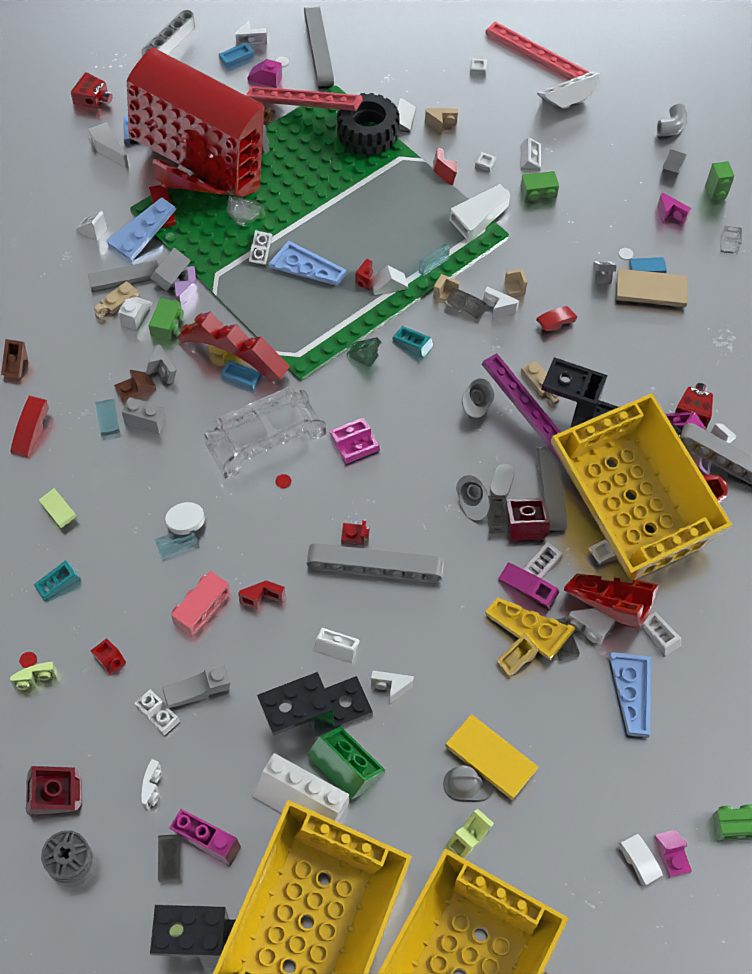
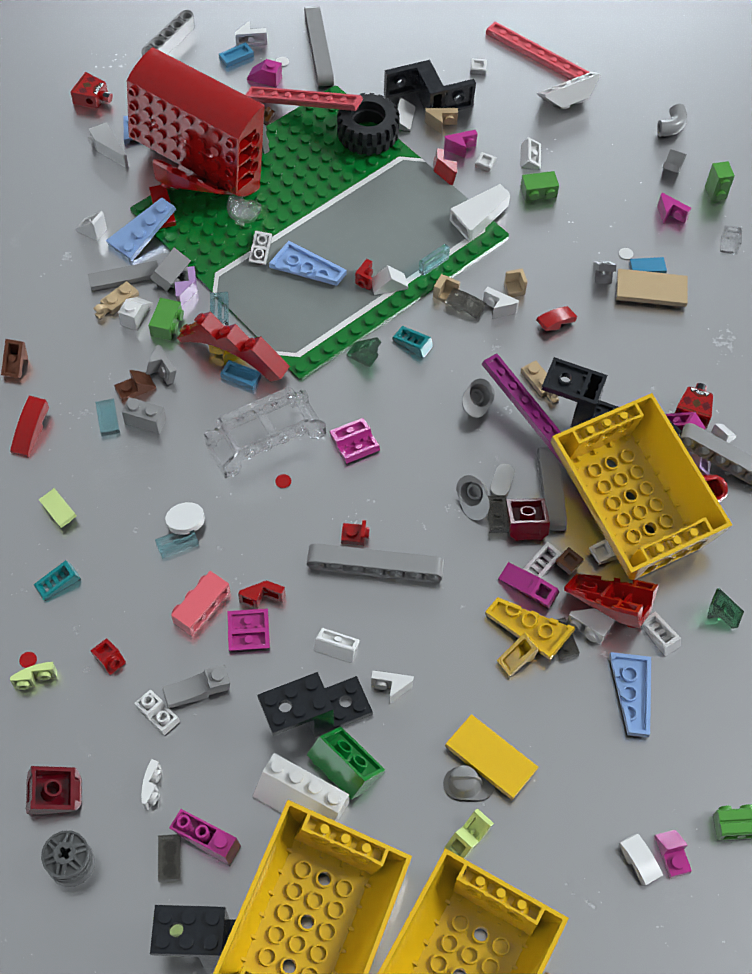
(226, 306): none -> clear light blue tile
(248, 629): none -> dark pink slope
(424, 80): none -> black bracket
(459, 142): none -> dark pink slope
(569, 560): none -> reddish brown tile
(725, 608): none -> clear green slope

